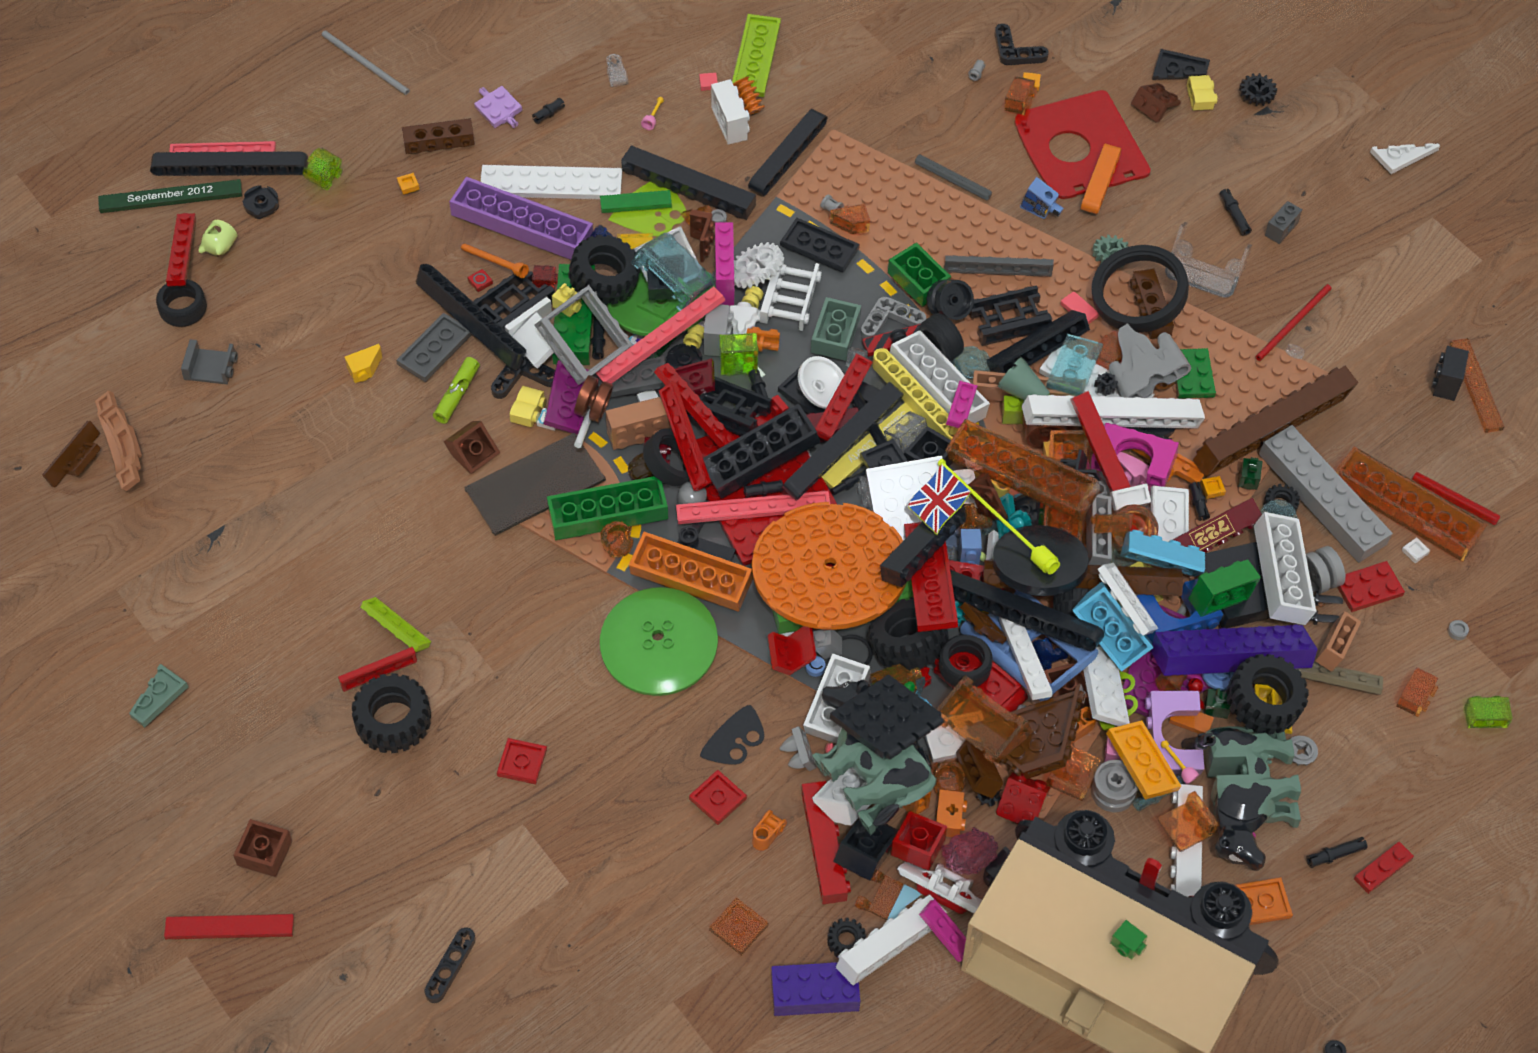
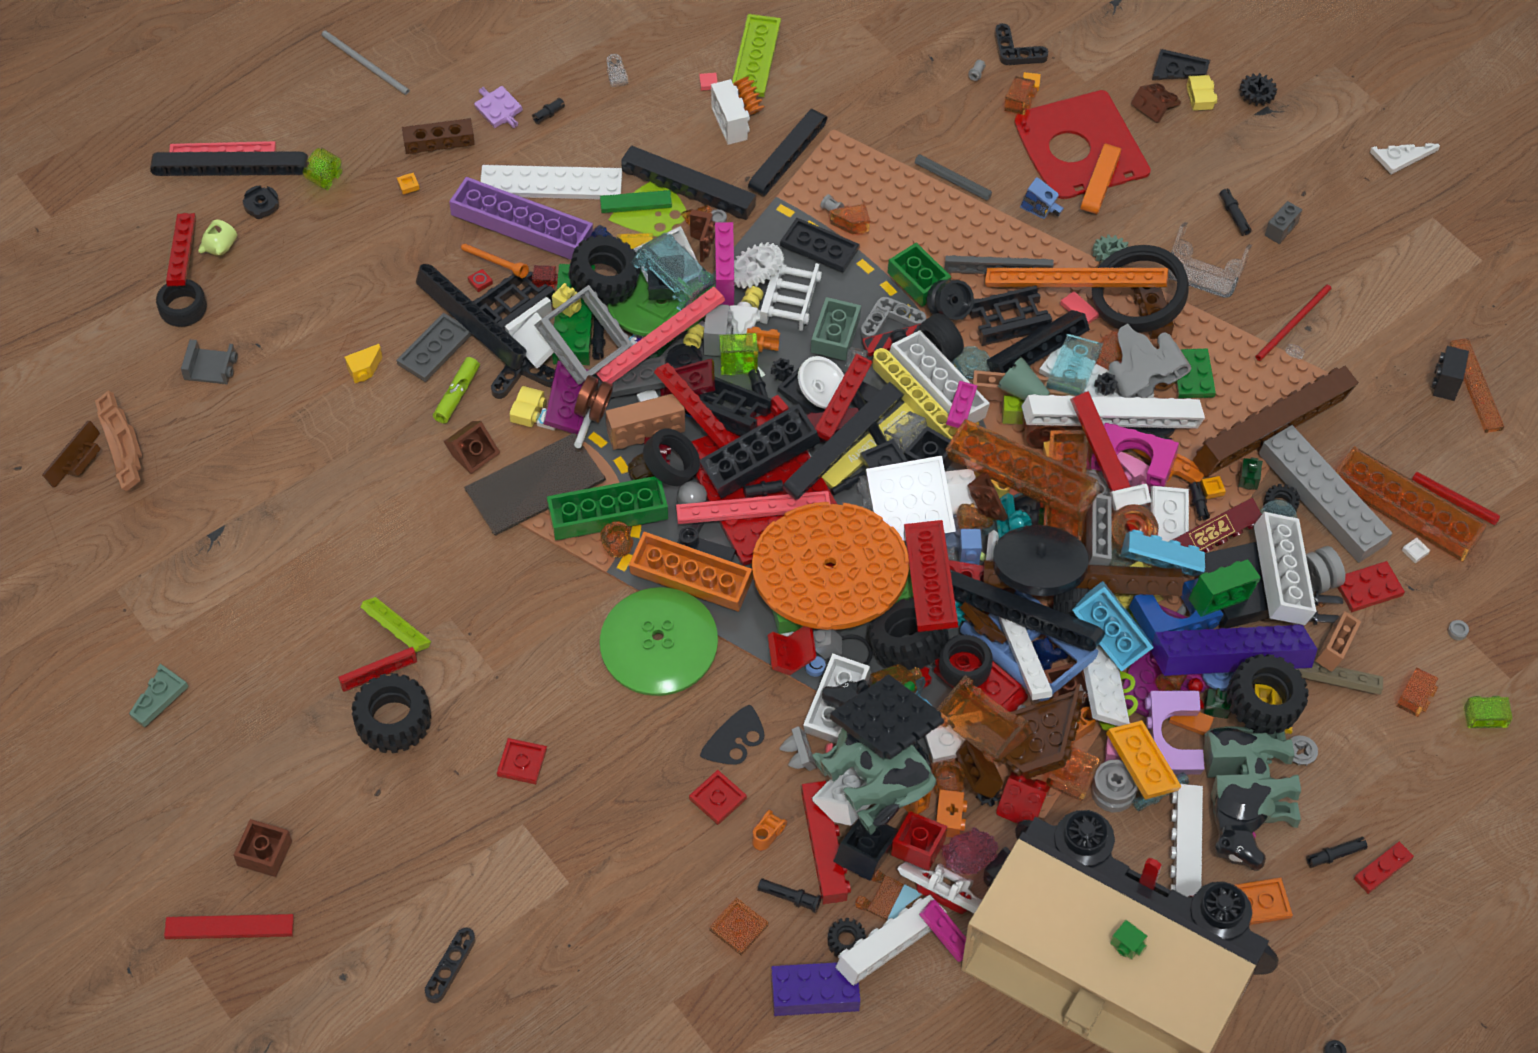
(170, 196): dark green tile -> none
(649, 121): bright pink hinge -> none
(684, 436): red tile -> none
(782, 369): none -> black gear
(799, 897): none -> black pin
(917, 549): black brick -> none
(945, 496): flag -> none
(1076, 277): none -> orange plate
(1080, 464): black bracket -> none
(1112, 523): clear orange hinge -> none
(1131, 605): white plate -> none
(1188, 773): hinge -> none
(1189, 823): clear orange bracket -> none
(1200, 742): black pin -> none

